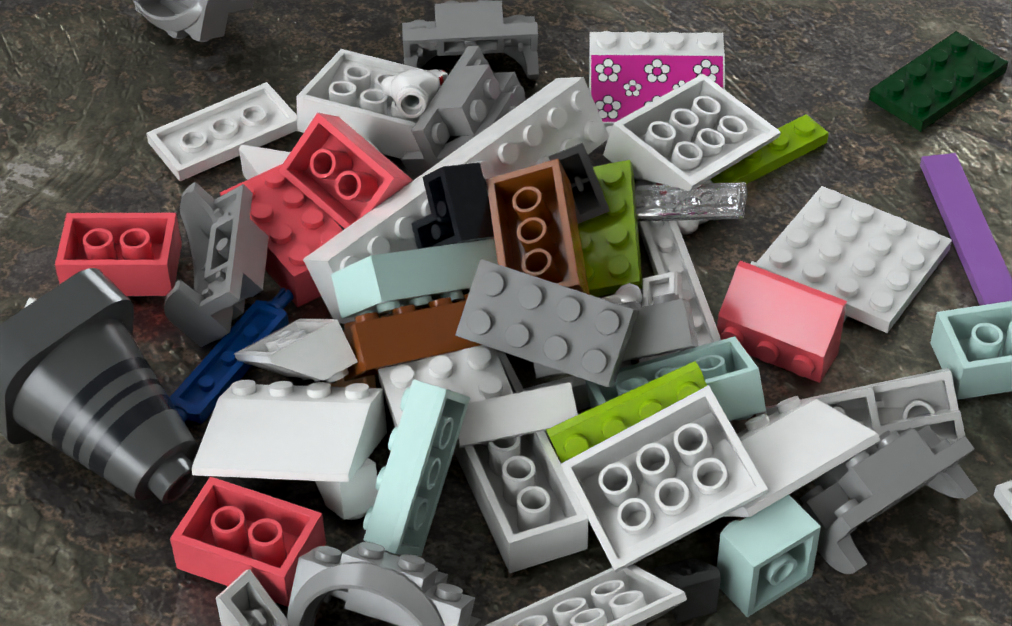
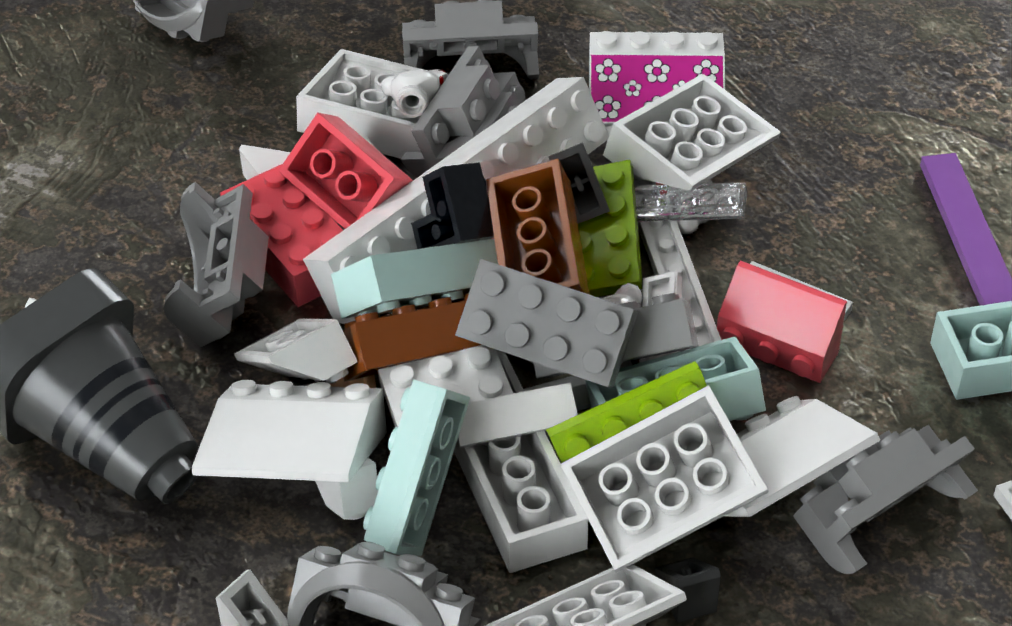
(130, 248): coral brick -> none
(219, 130): white plate -> none
(219, 369): blue plate -> none
(245, 530): coral brick -> none
(767, 554): light aqua brick -> none
(794, 141): lime plate -> none
(857, 256): white plate -> none
(901, 404): white wedge -> none
(938, 81): dark green plate -> none

